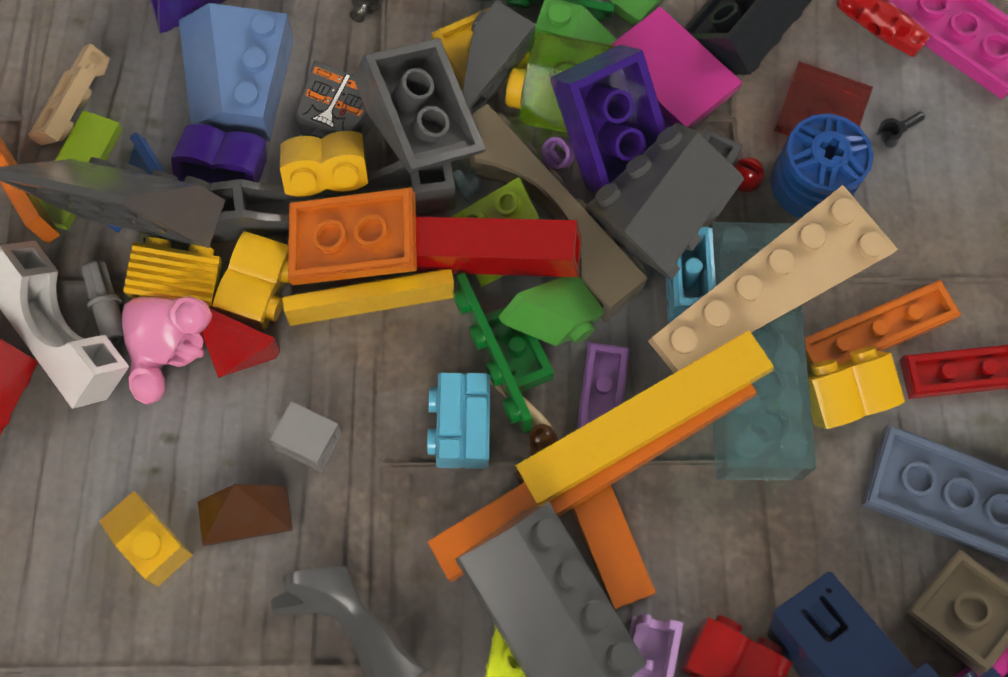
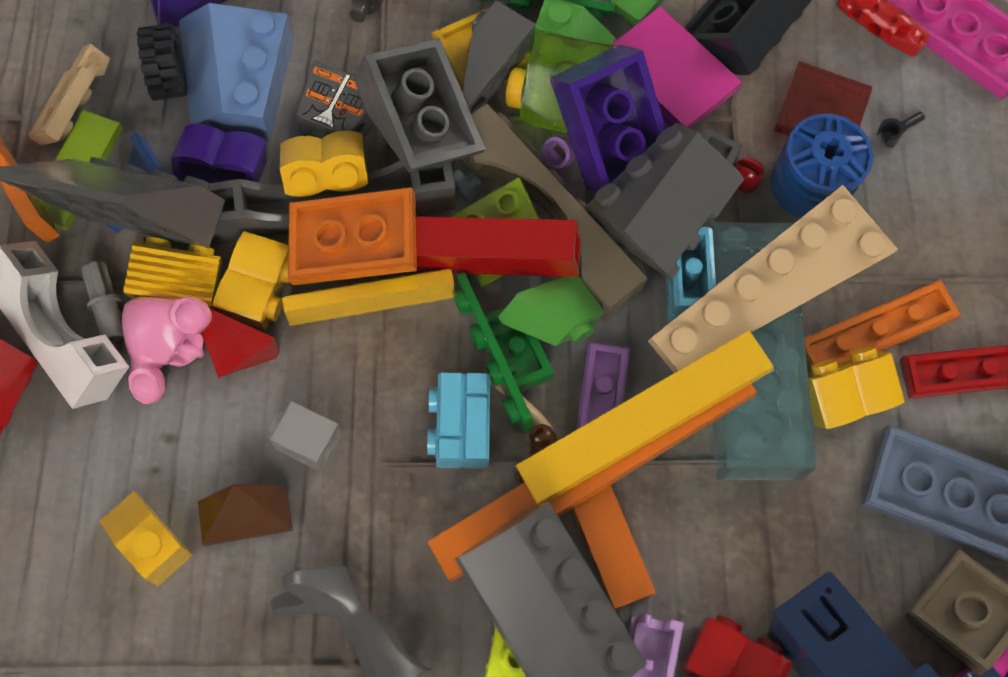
(161, 61): none -> black tyre

